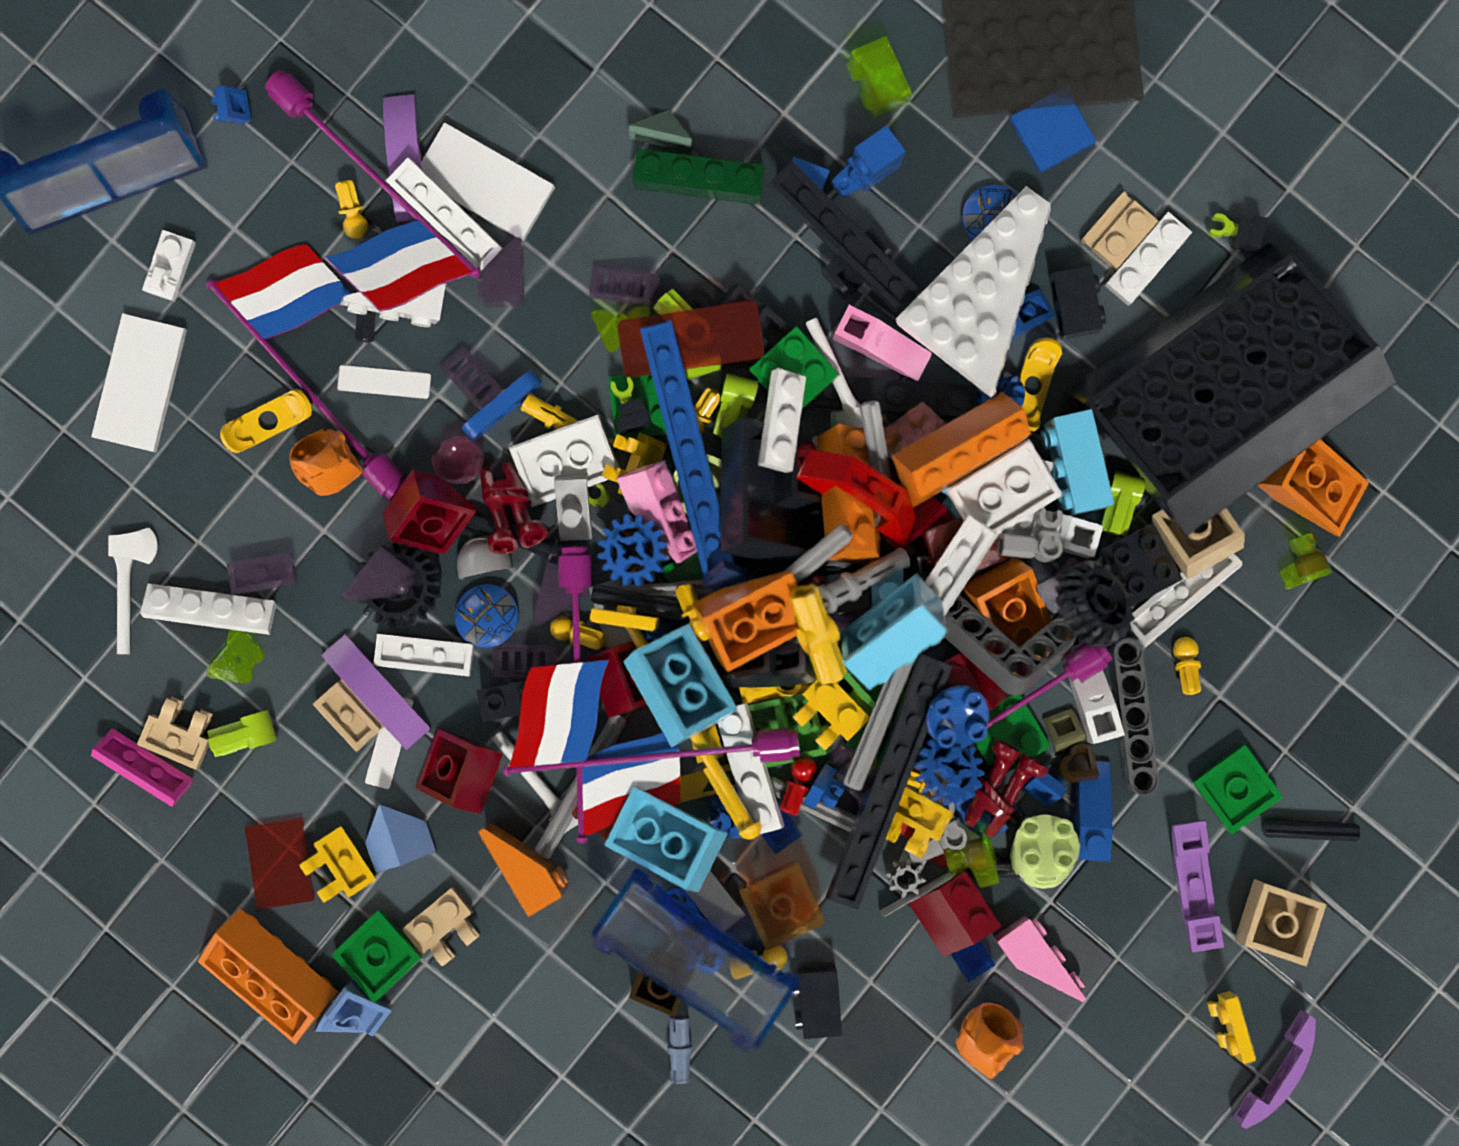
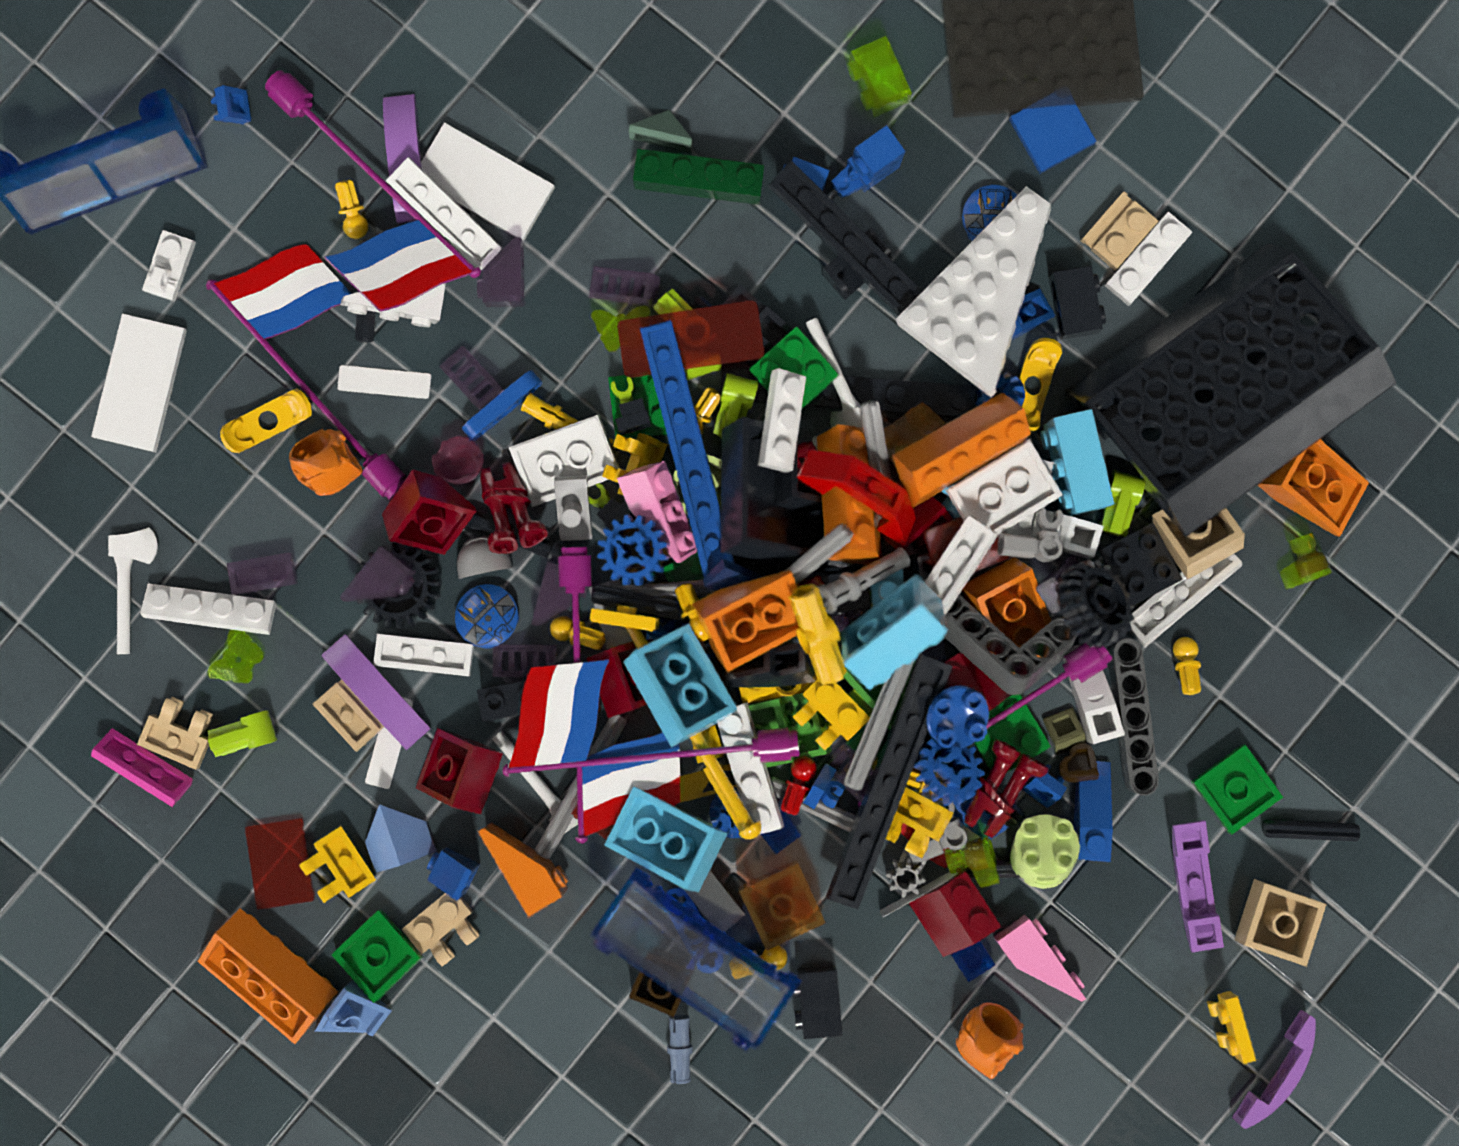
(452, 872): none -> blue slope
(881, 343): bright pink slope -> none
(1246, 234): black piece -> none

